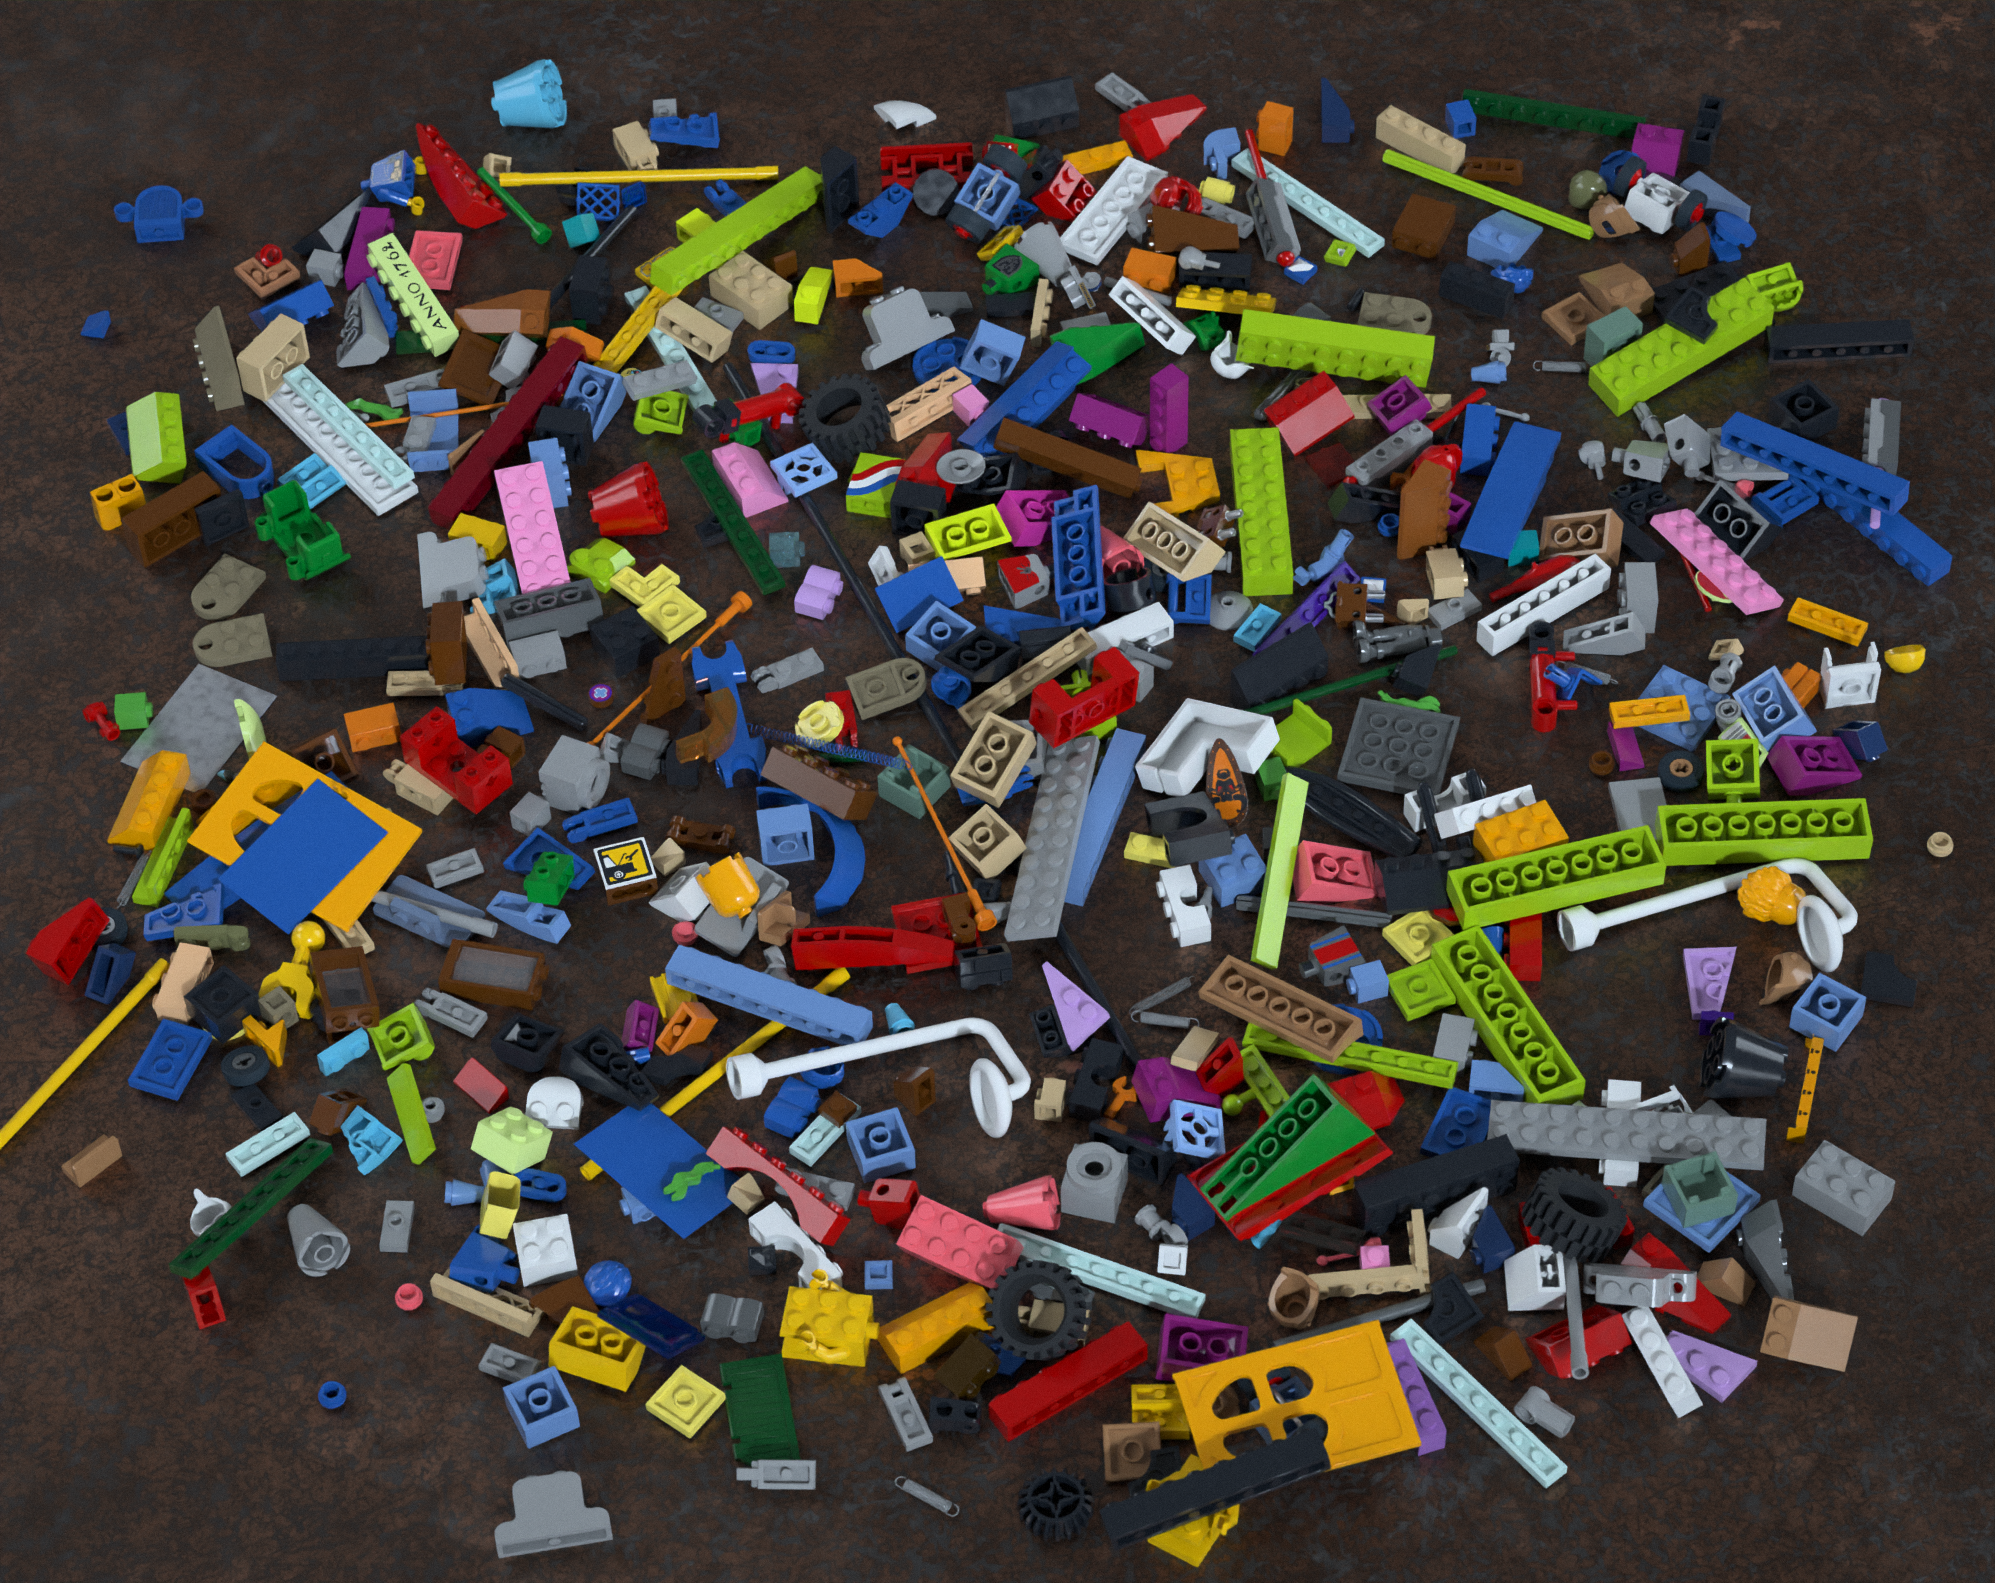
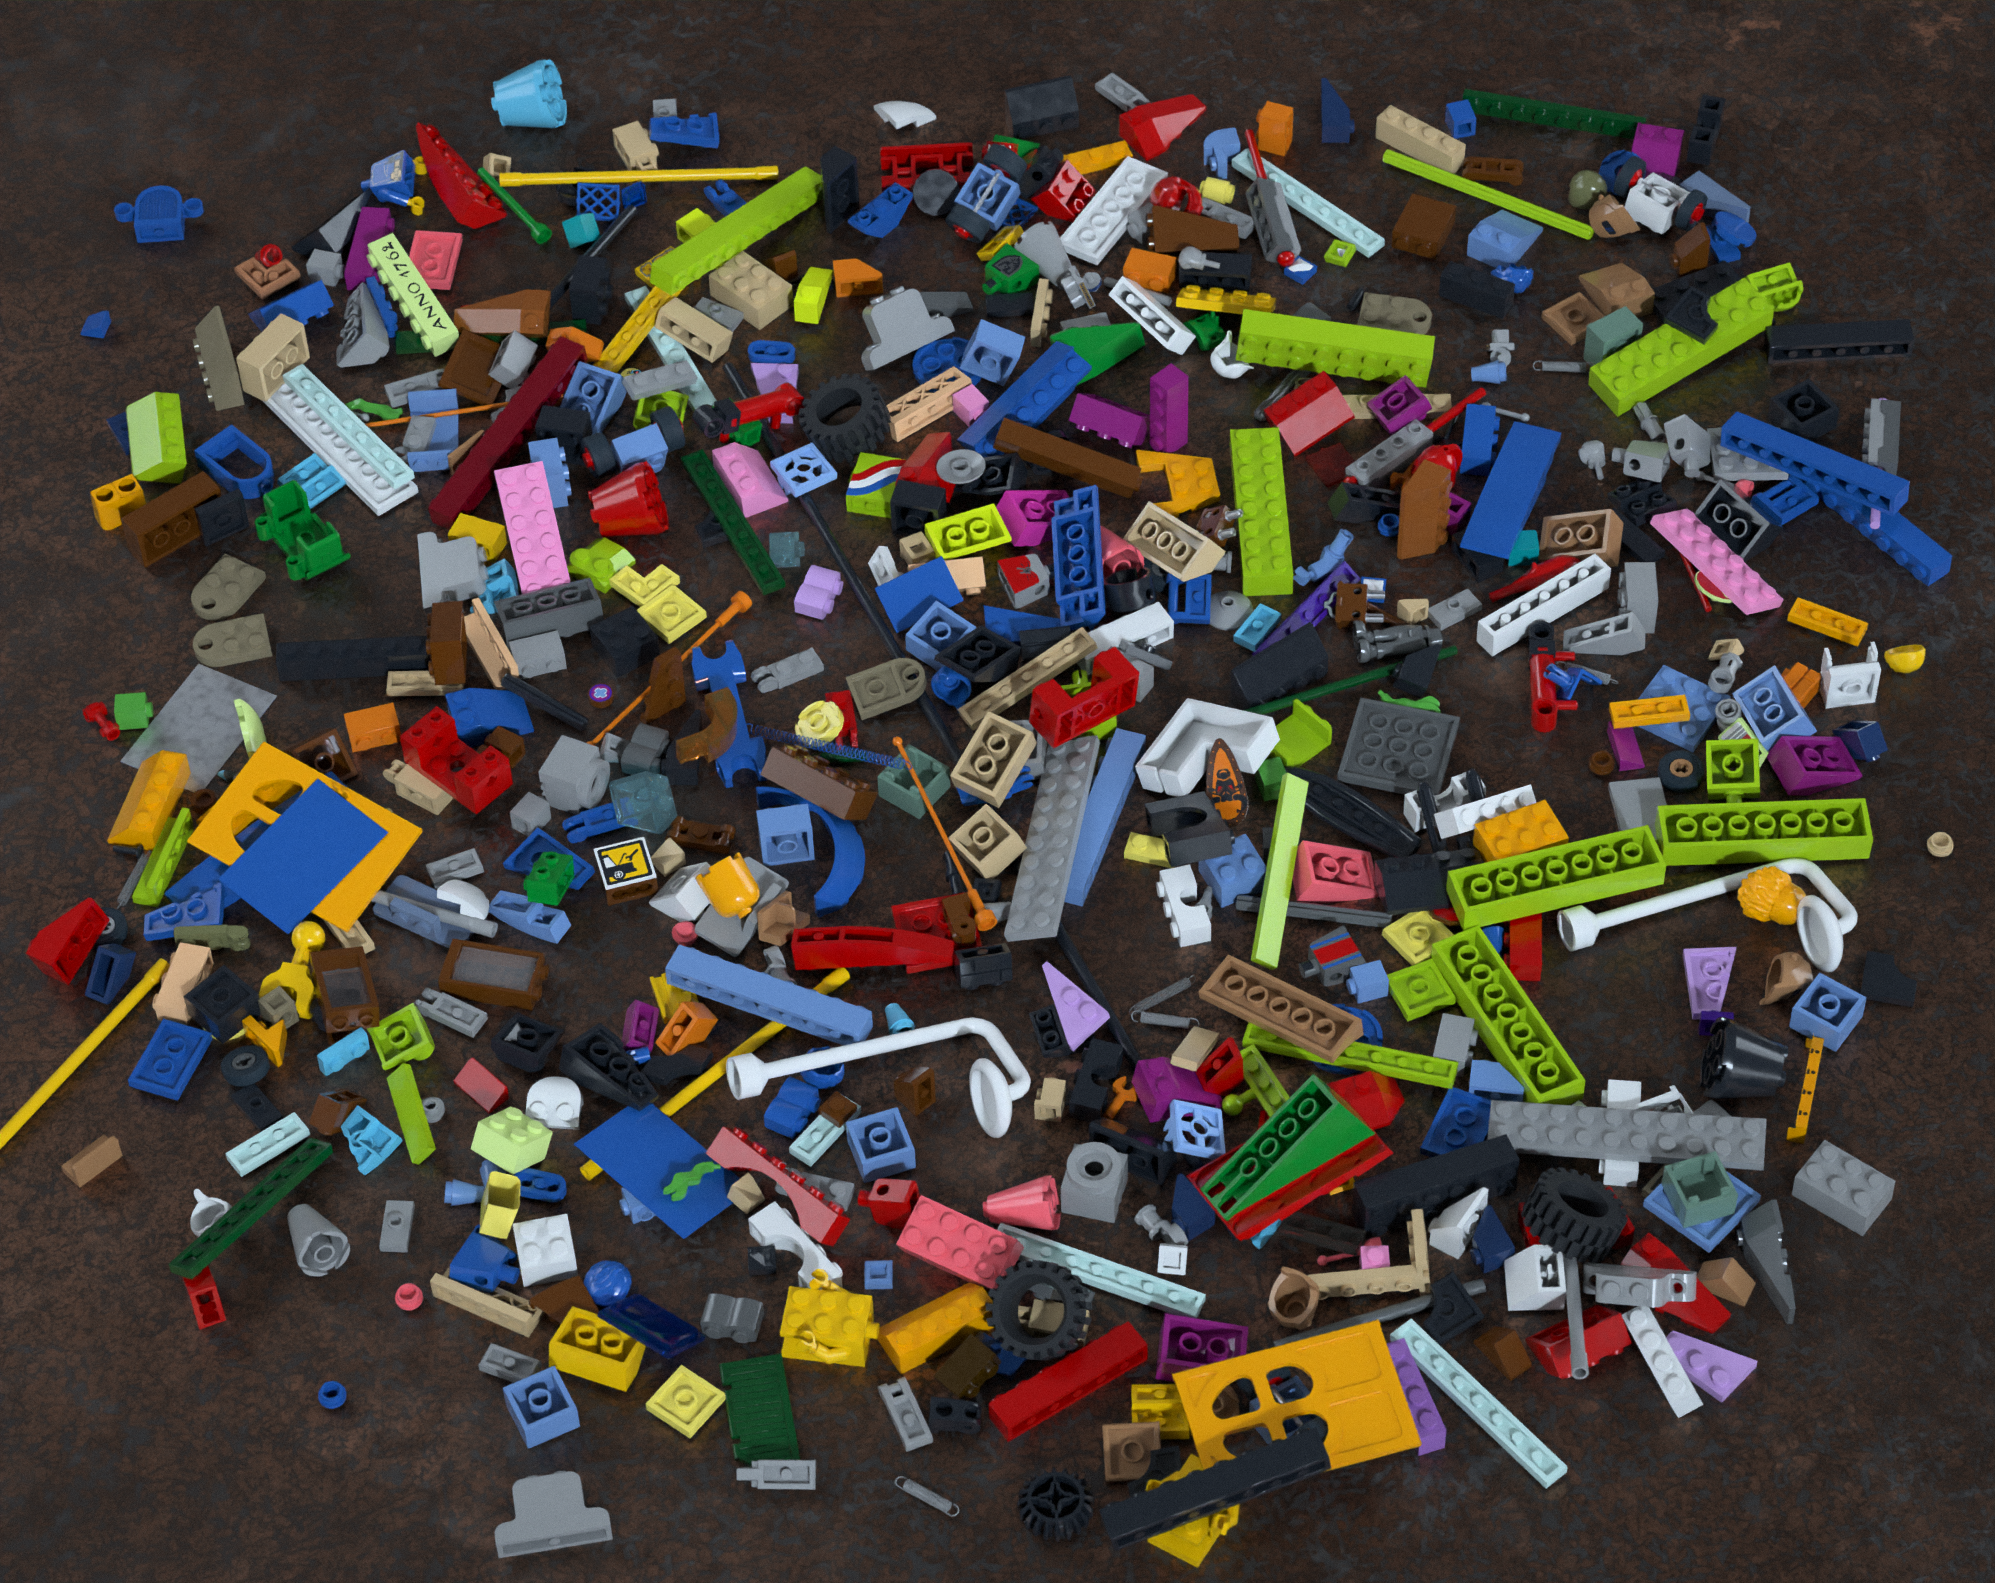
(471, 898): none -> white brick
(643, 445): none -> brick
(643, 802): none -> clear light blue slope
(1445, 572): tan brick -> none
(1538, 1408): light grey piece -> none
(1808, 1333): medium nougat slope -> none

